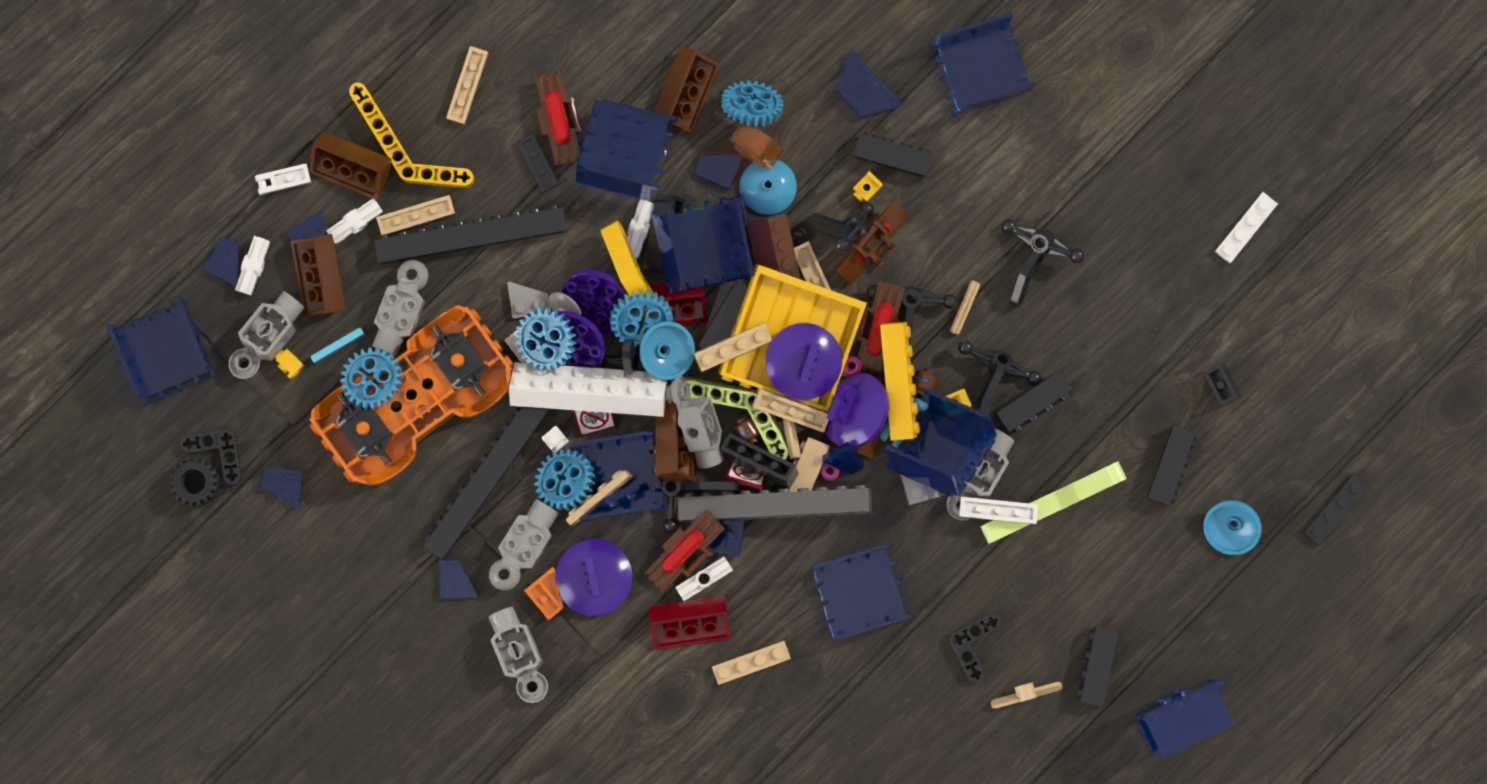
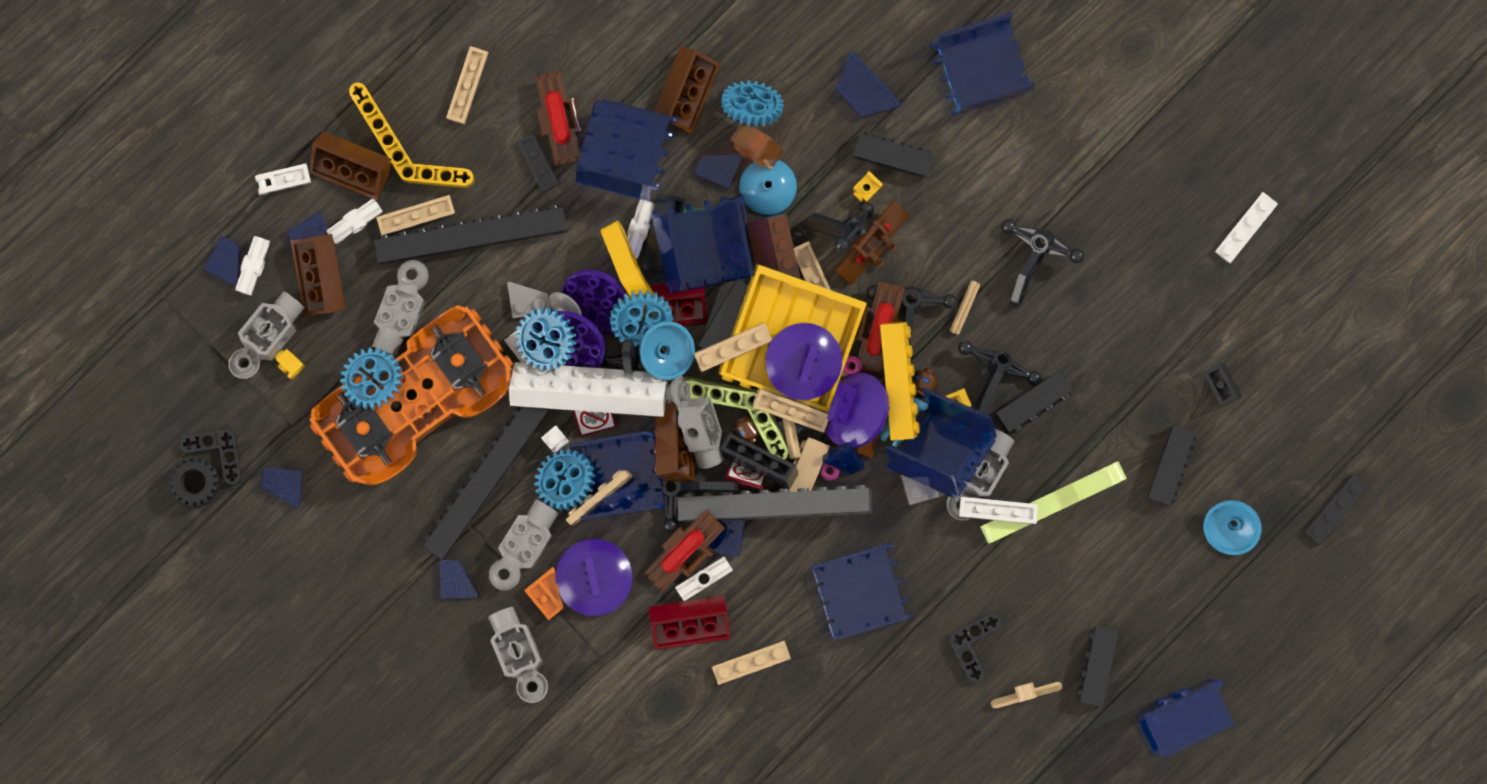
(161, 351): clear blue windscreen -> none
(337, 345): medium azure tile -> none

